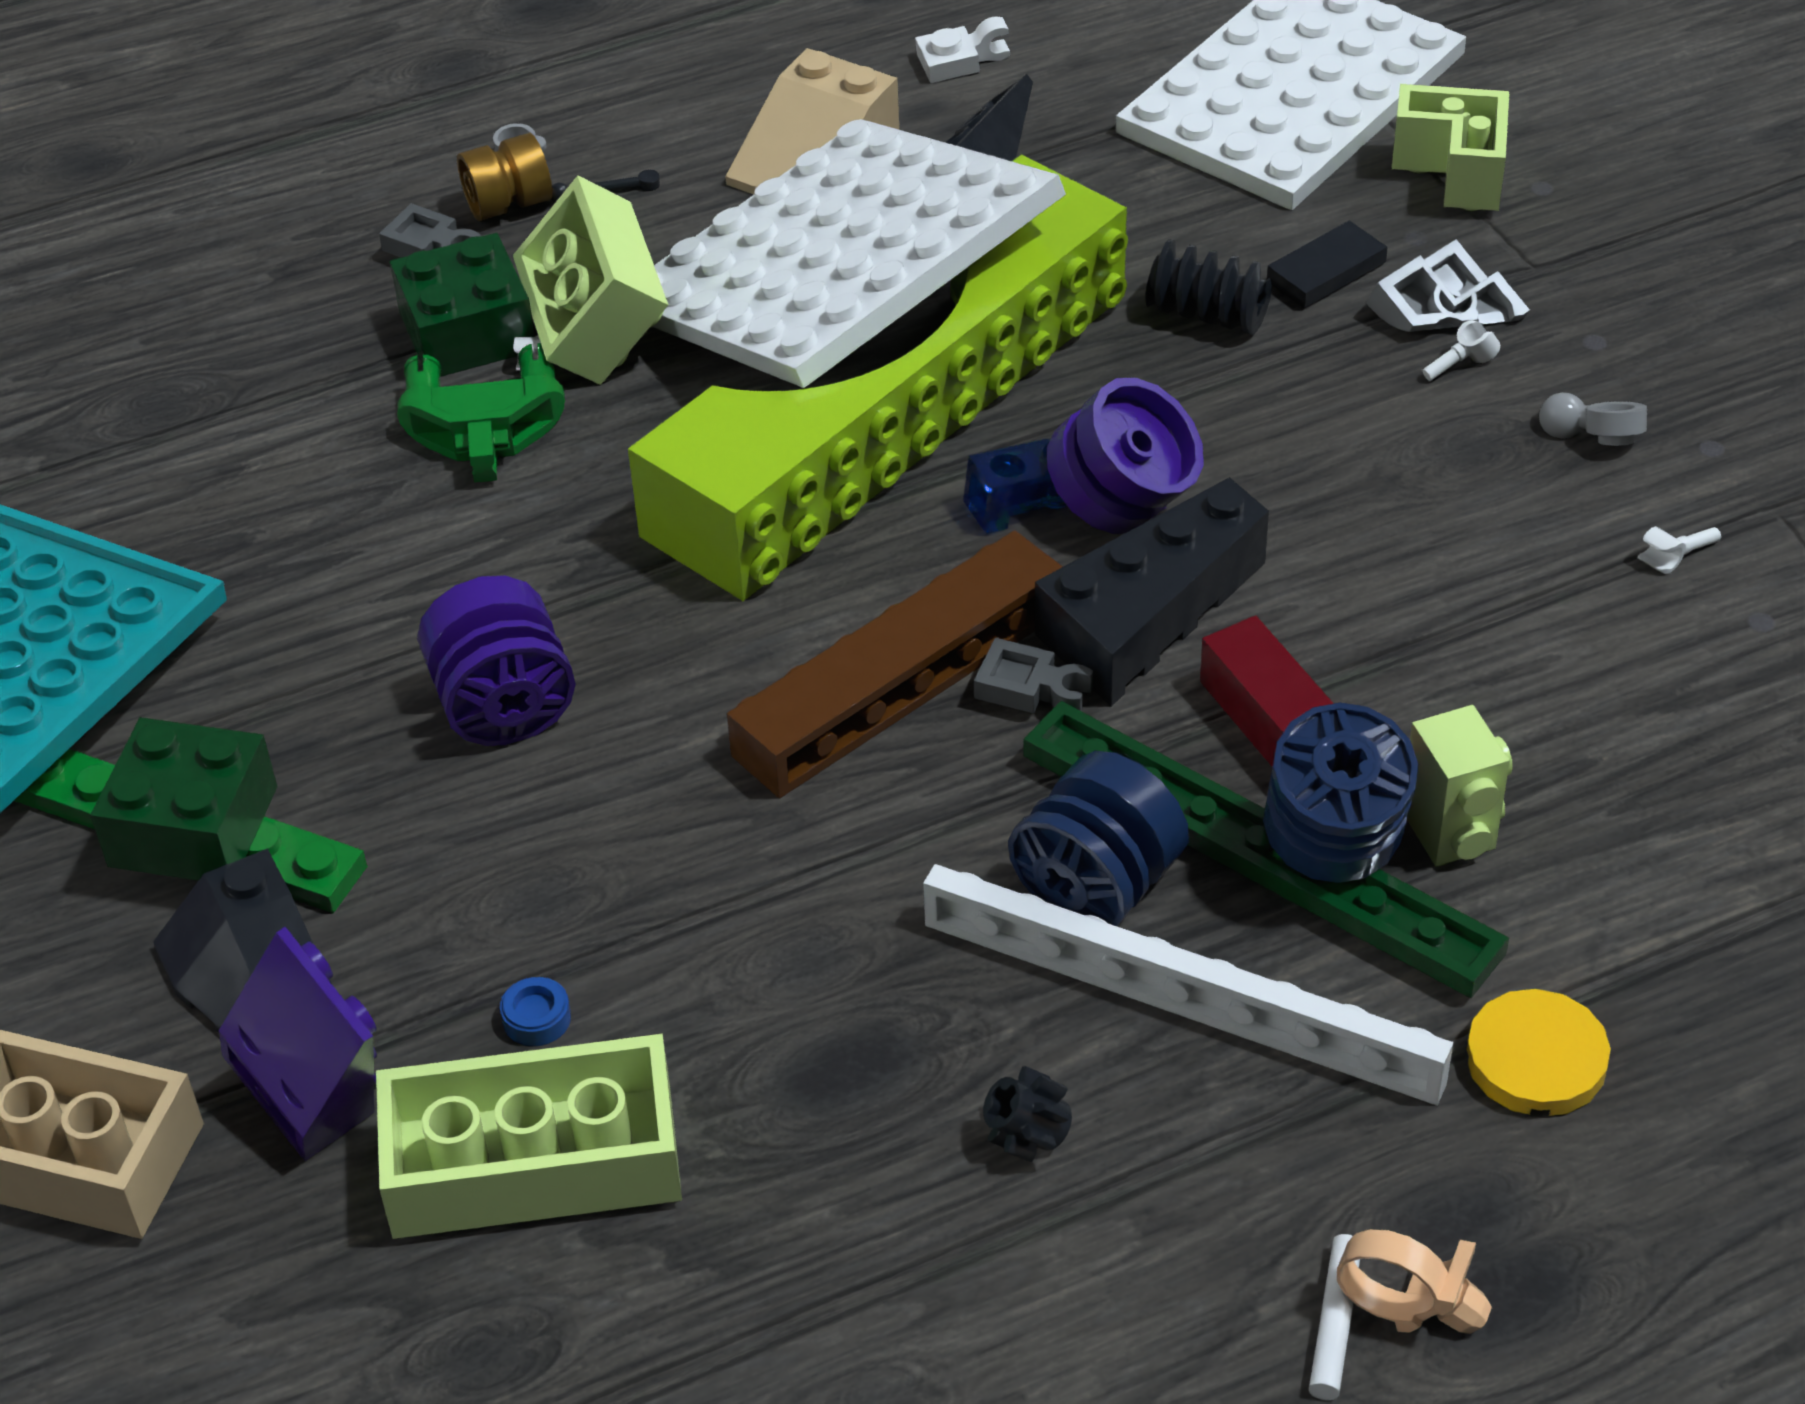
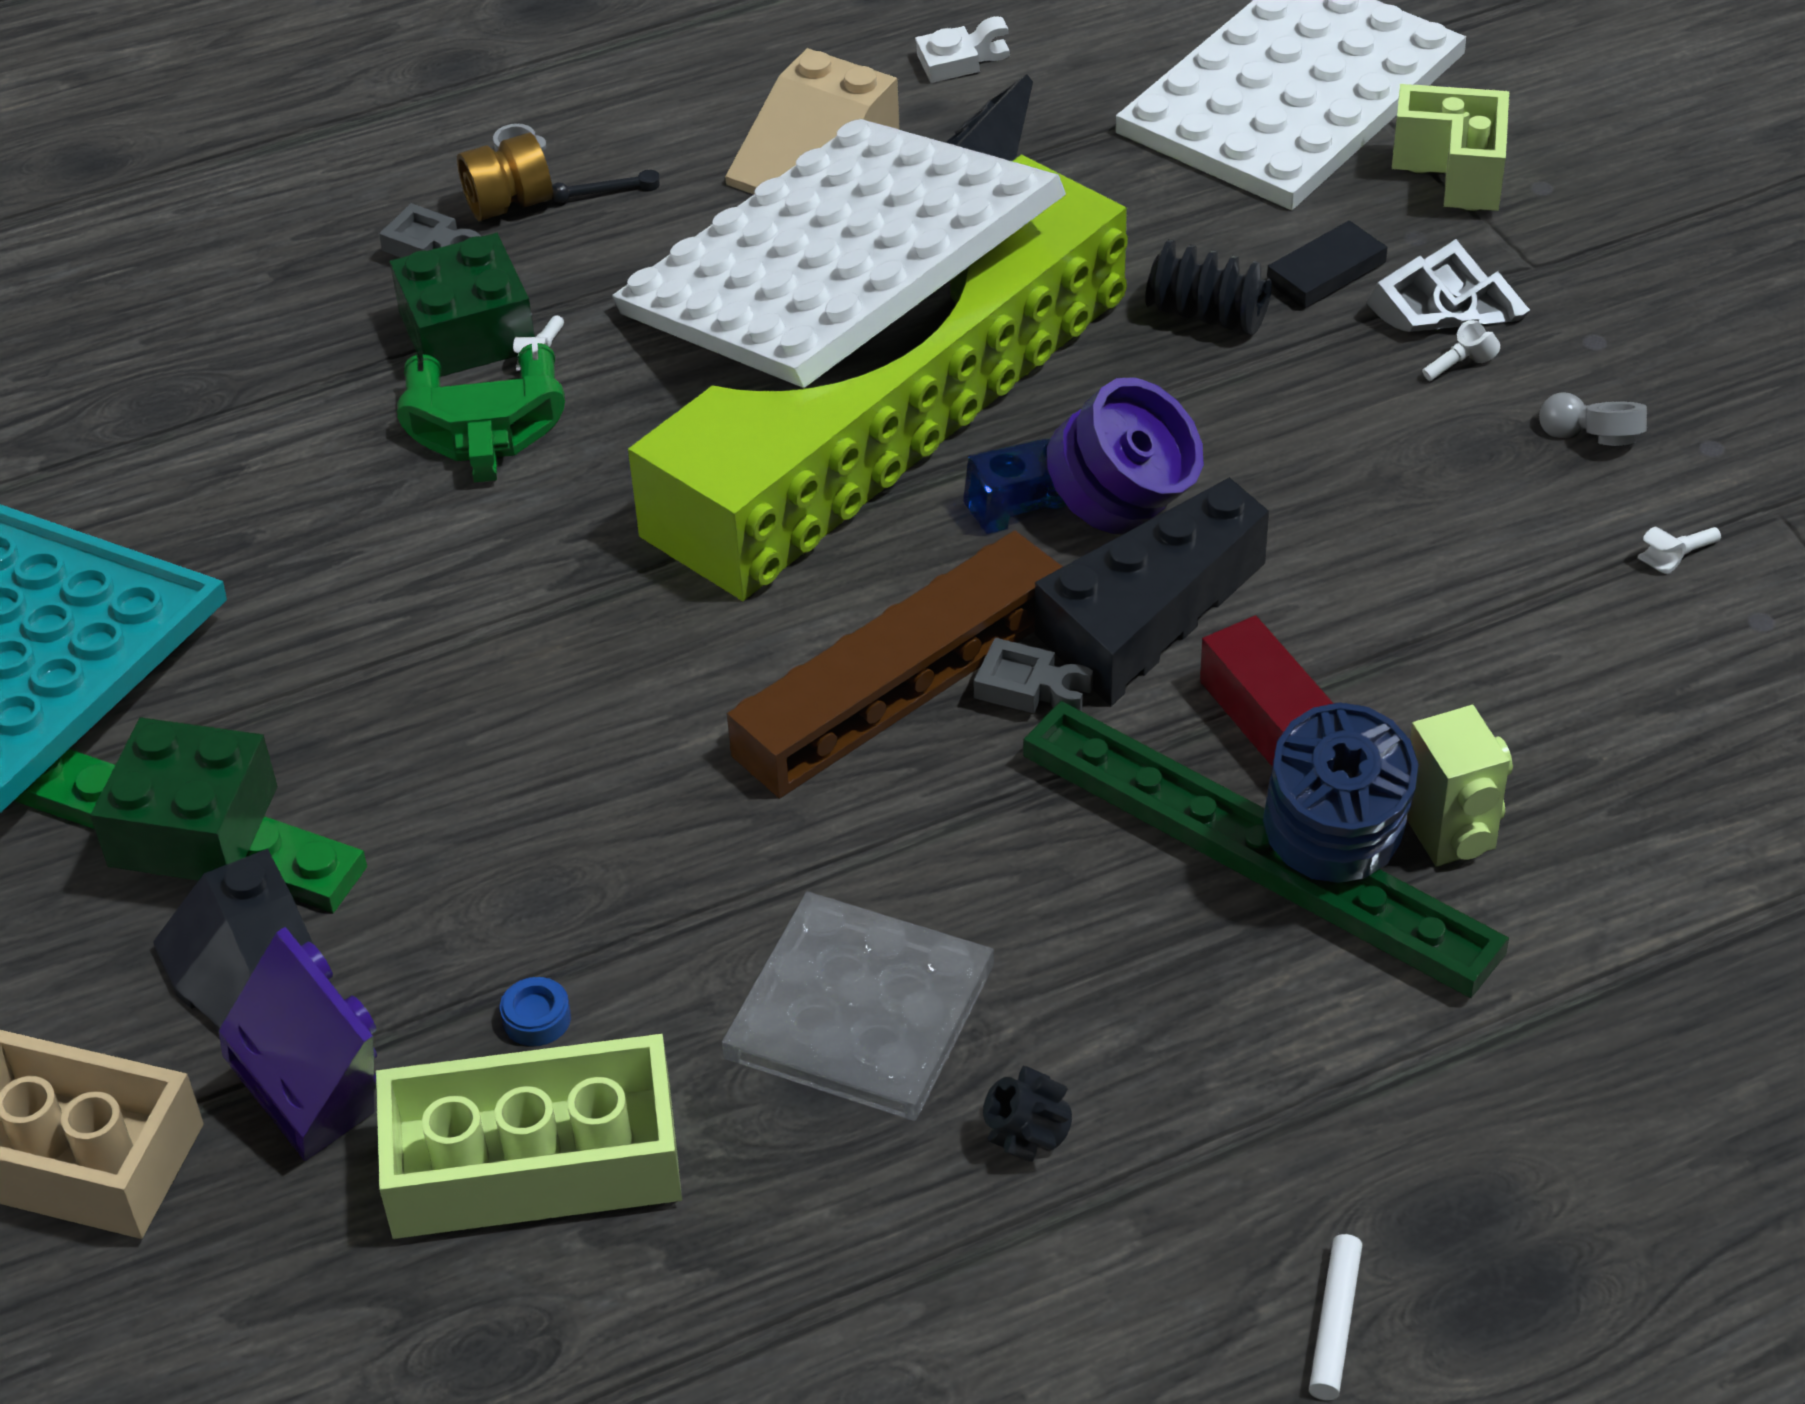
(495, 660): dark purple wheel -> none
(589, 281): yellowish green brick -> none
(859, 1005): none -> clear plate
(1099, 837): dark blue wheel -> none
(1189, 984): white plate -> none
(1433, 1290): light nougat piece -> none
(1538, 1052): yellow tile -> none

